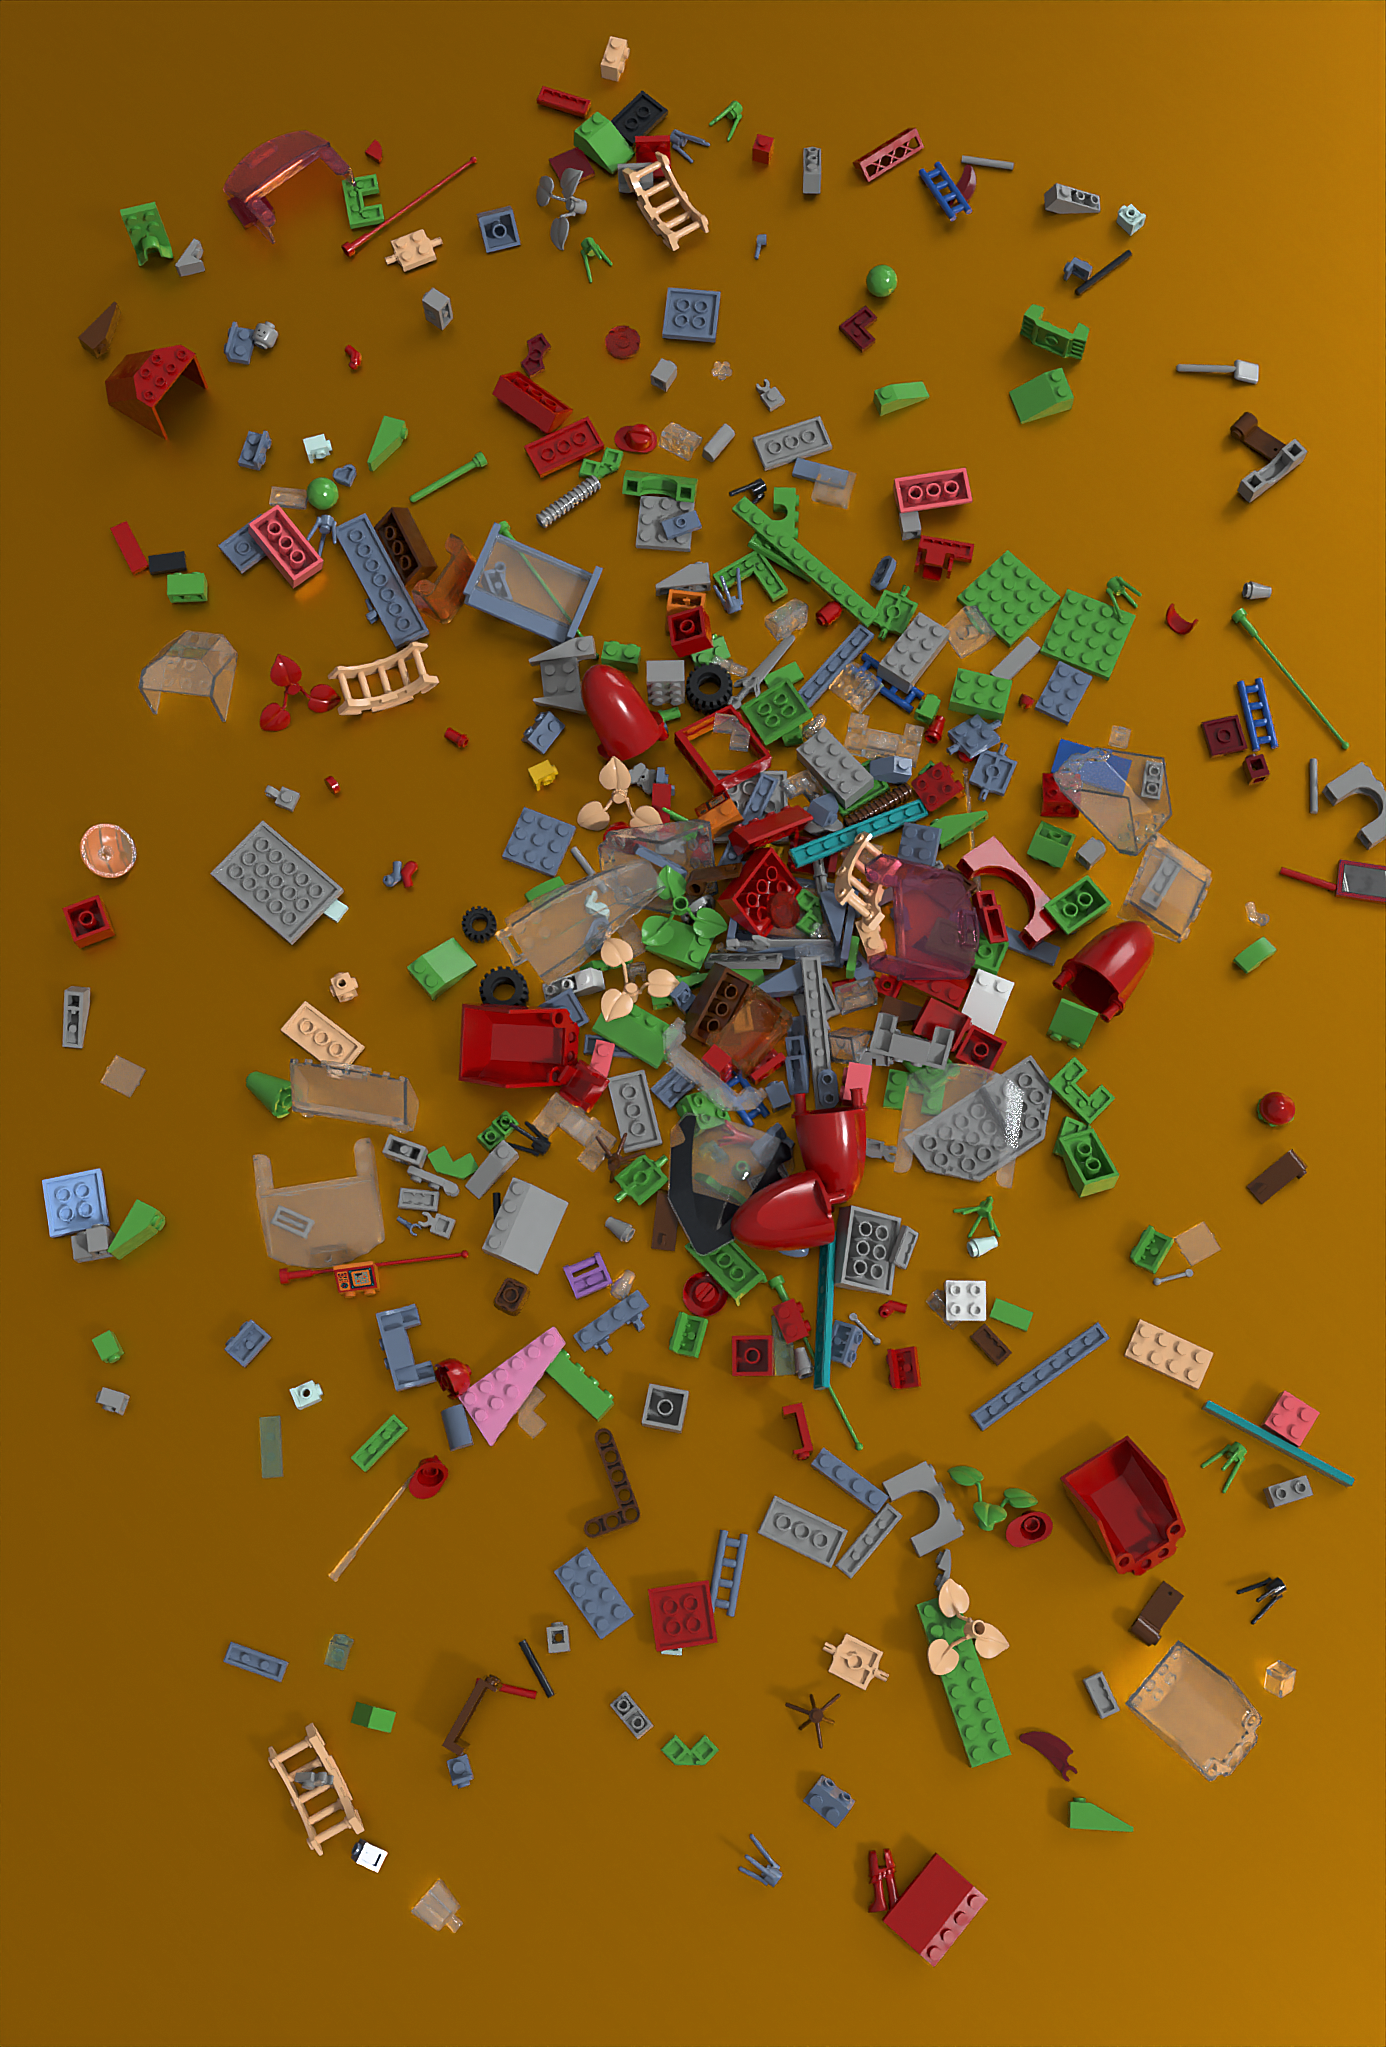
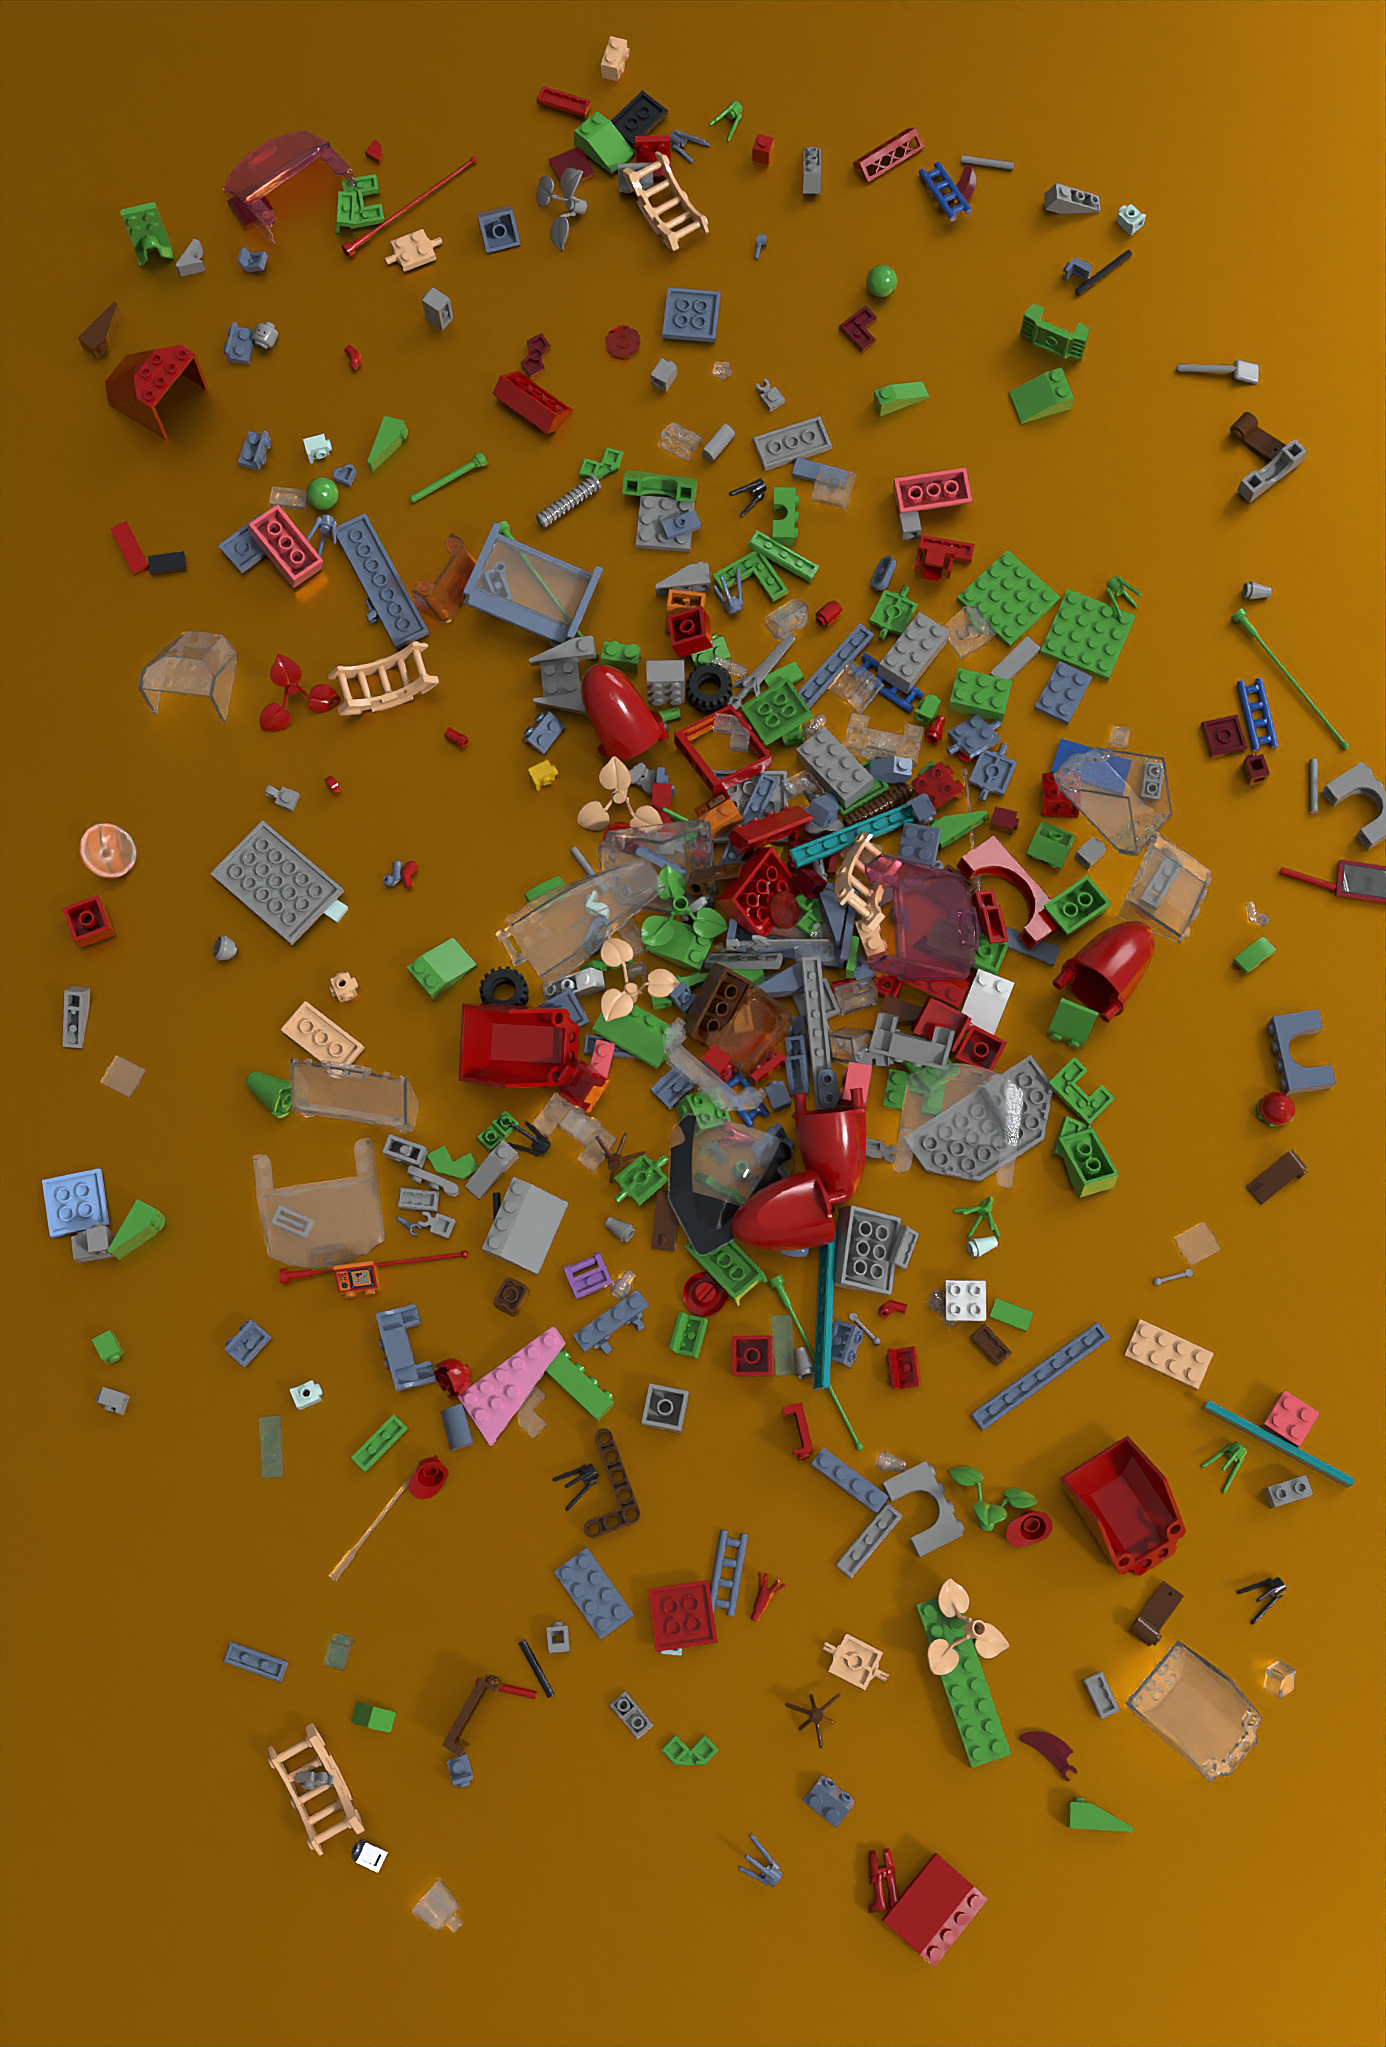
(187, 587): bright green brick -> none
(224, 948): none -> light grey cone
(252, 261): none -> sand blue bracket
(345, 210): none -> bright green panel
(405, 546): reddish brown slope -> none
(476, 914): black tyre -> none
(539, 842): sand blue plate -> none
(564, 447): red plate -> none
(587, 1474): none -> black plant
(591, 248): bright green plant -> none
(634, 1111): light grey plate -> none
(636, 438): red piece -> none
(764, 1596): none -> red piece
(792, 1321): red bracket -> none
(802, 1531): light grey tile -> none
(805, 562): bright green plate -> none
(809, 883): none -> dark red brick
(887, 1462): none -> clear cone
(922, 808): none -> sand blue brick
(944, 1564): light grey slope -> none
(1004, 820): none -> dark red brick
(1026, 700): red hinge -> none
(1151, 1250): bright green bracket -> none
(1178, 624): red helmet -> none
(1295, 1077): none -> sand blue arch

